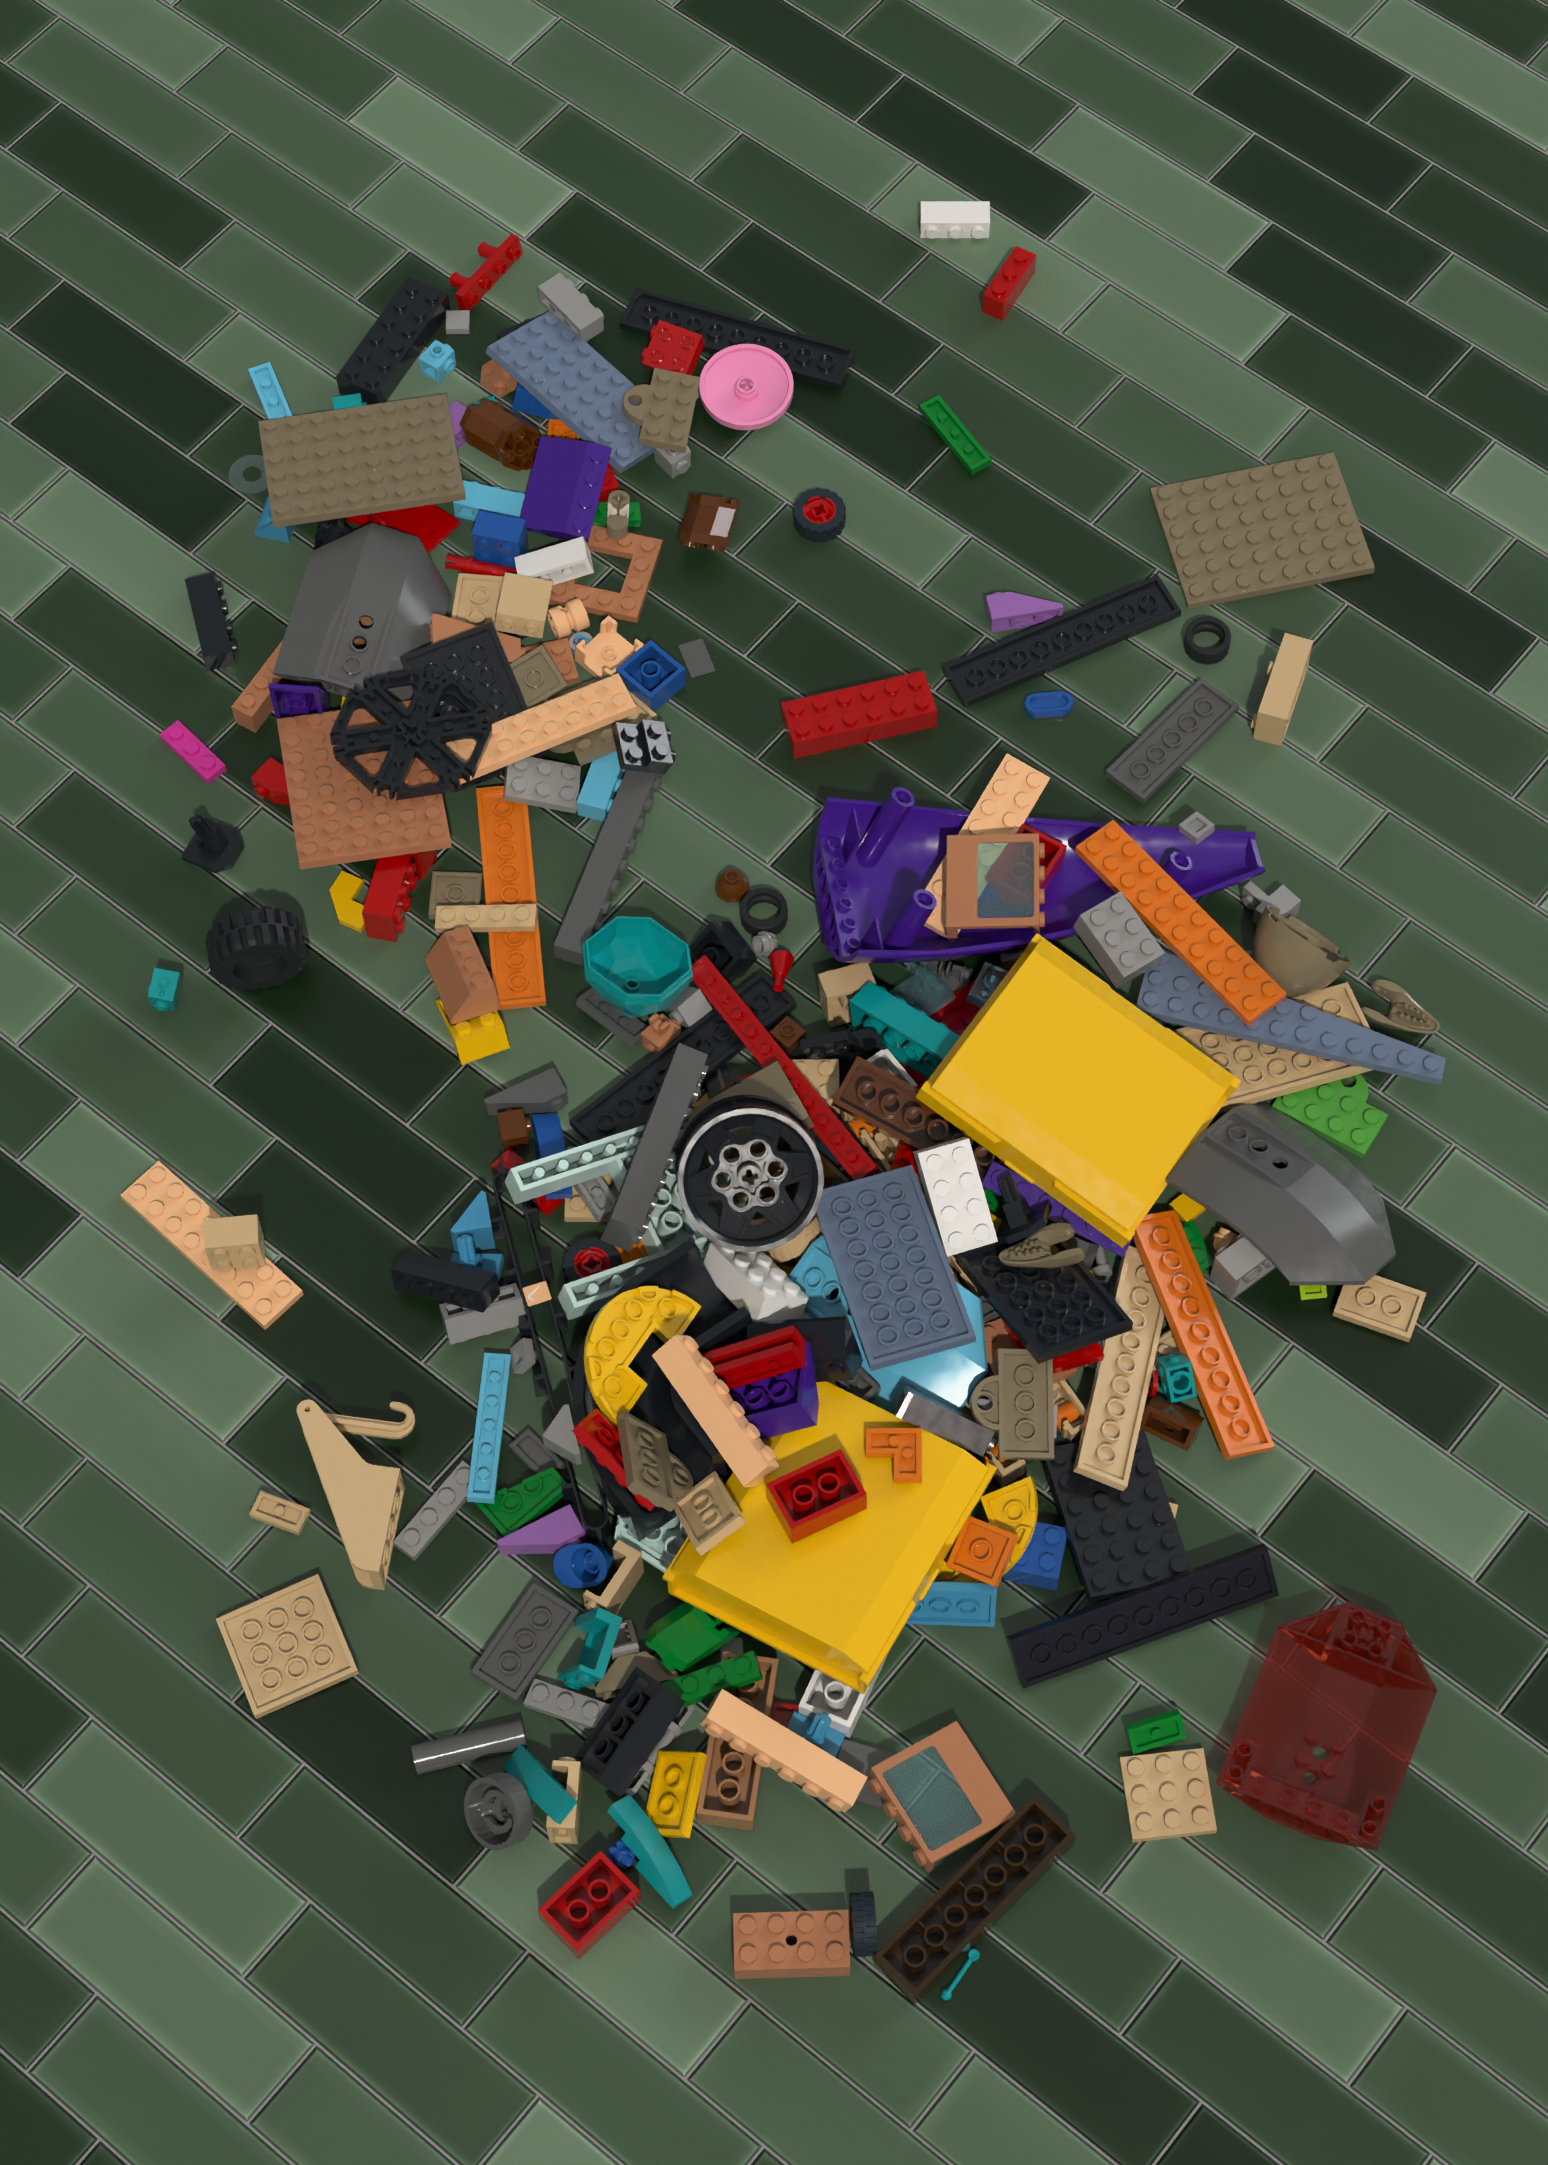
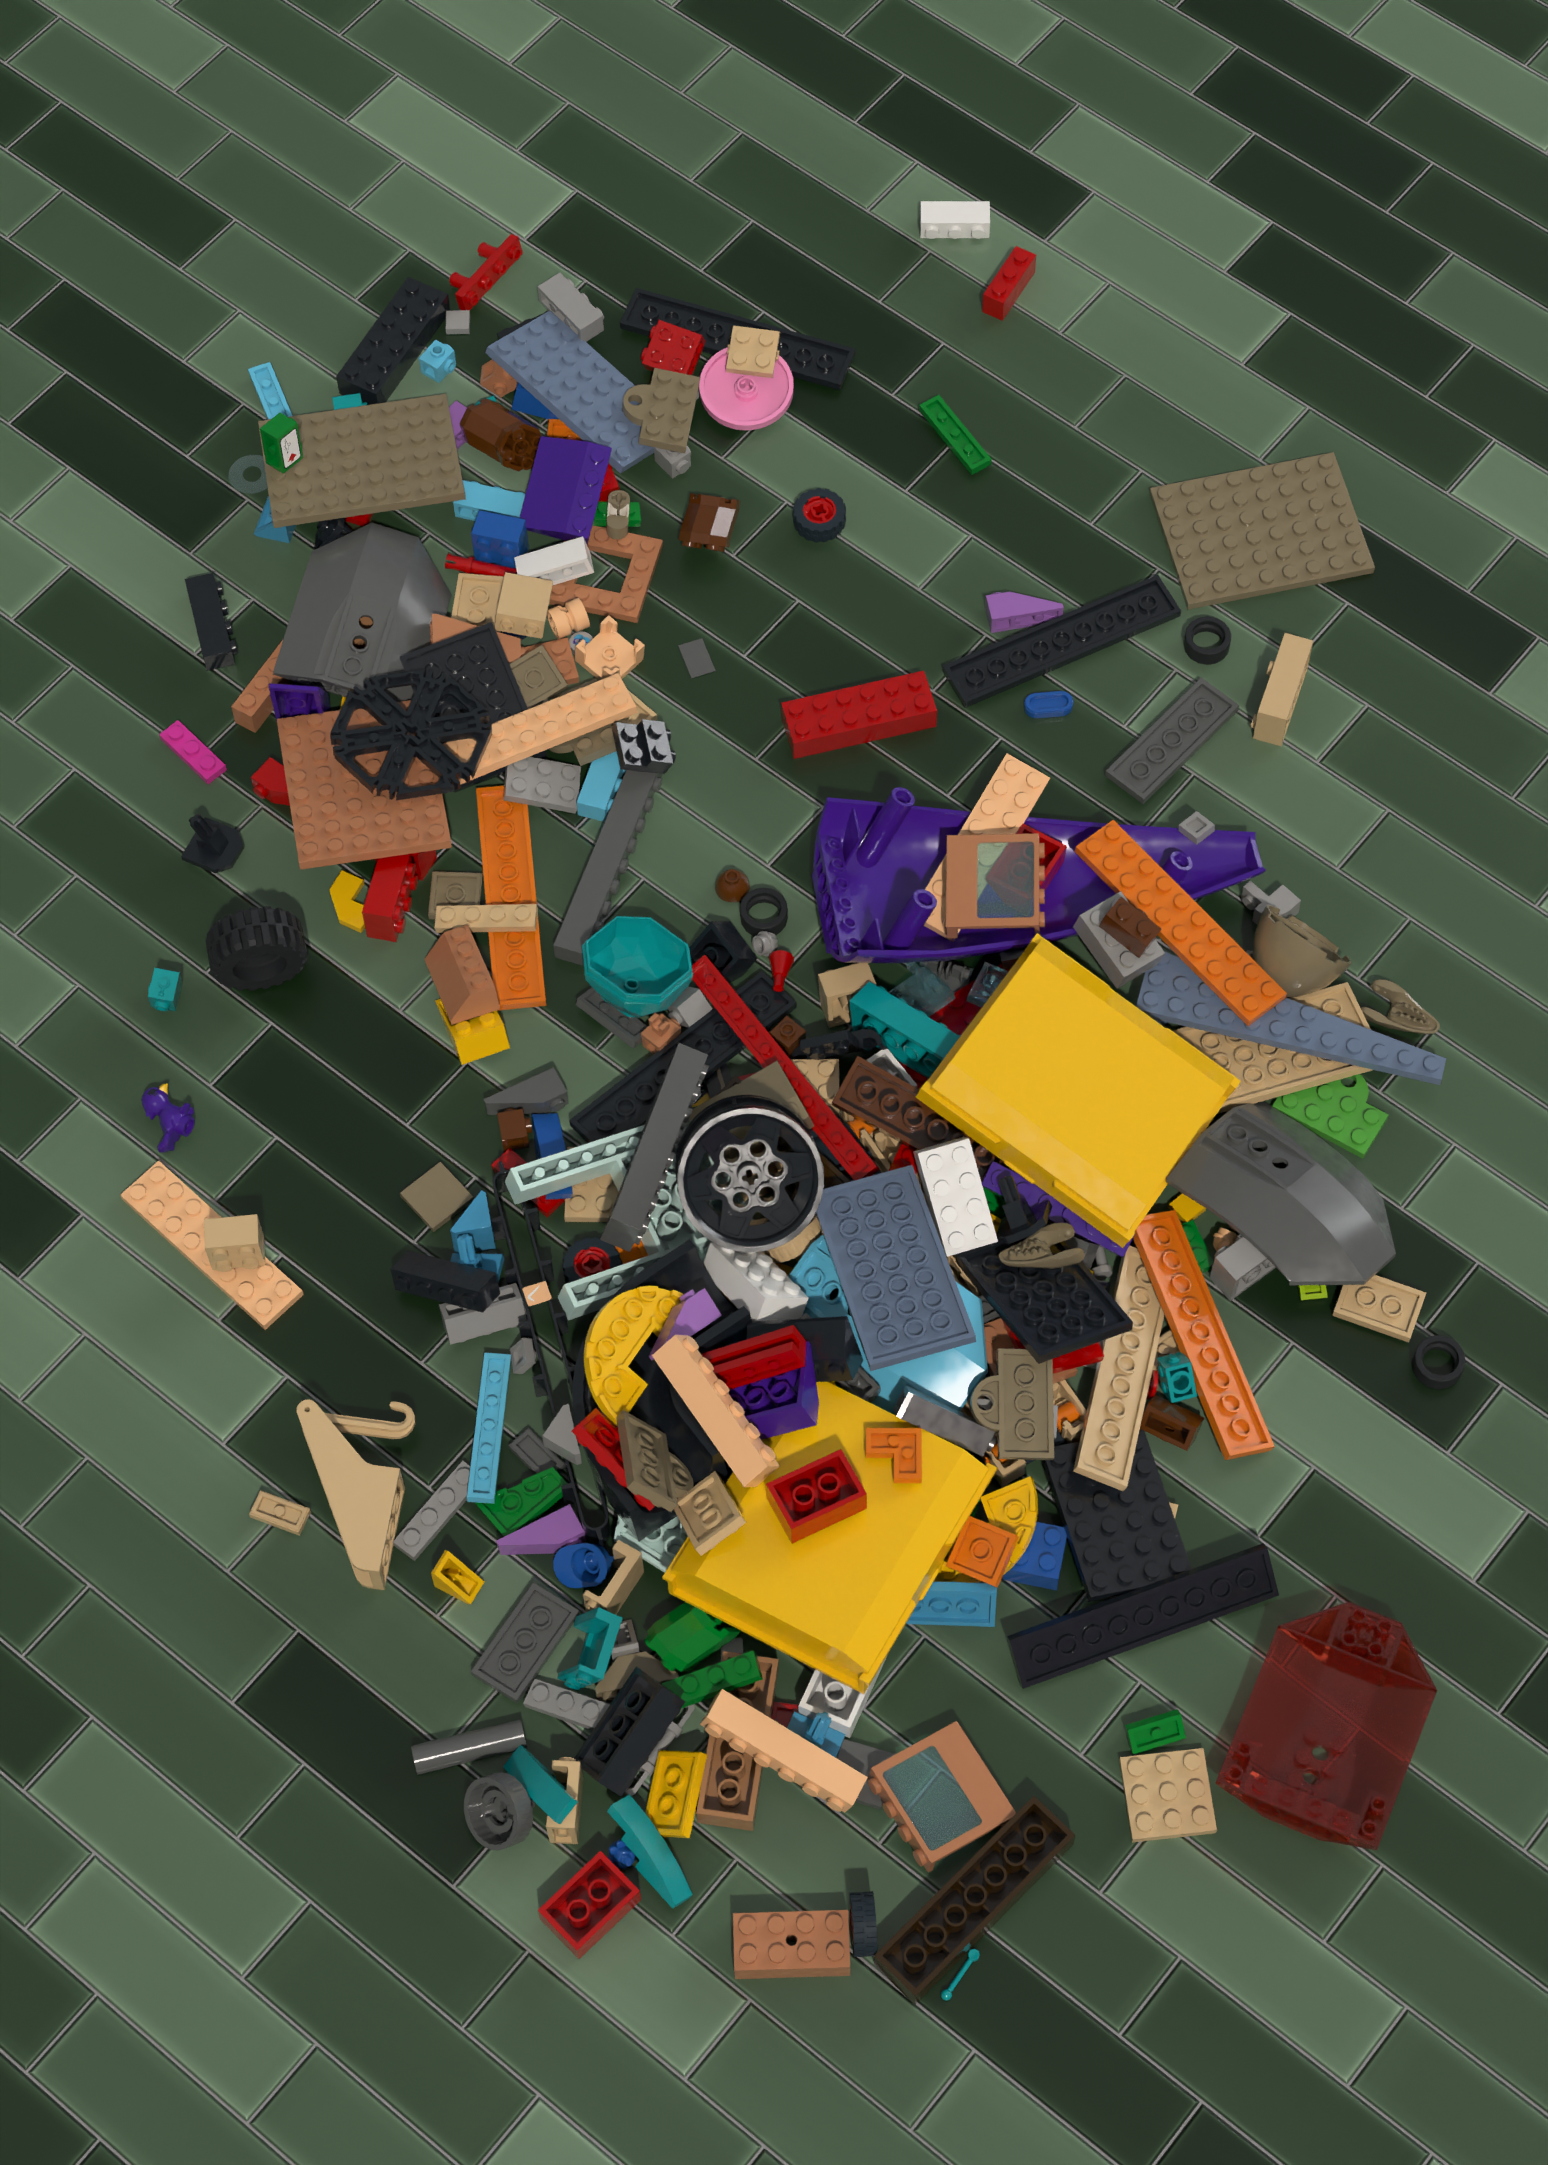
(173, 1119): none -> dark purple animal
(281, 442): none -> green brick
(287, 1646): tan plate -> none
(426, 522): red door -> none
(436, 1196): none -> dark tan tile
(456, 1578): none -> yellow slope
(596, 1197): light grey plate -> none
(652, 675): blue brick -> none
(688, 1317): none -> medium lavender slope
(753, 351): none -> tan plate
(1130, 927): none -> reddish brown brick
(1442, 1343): none -> black tyre

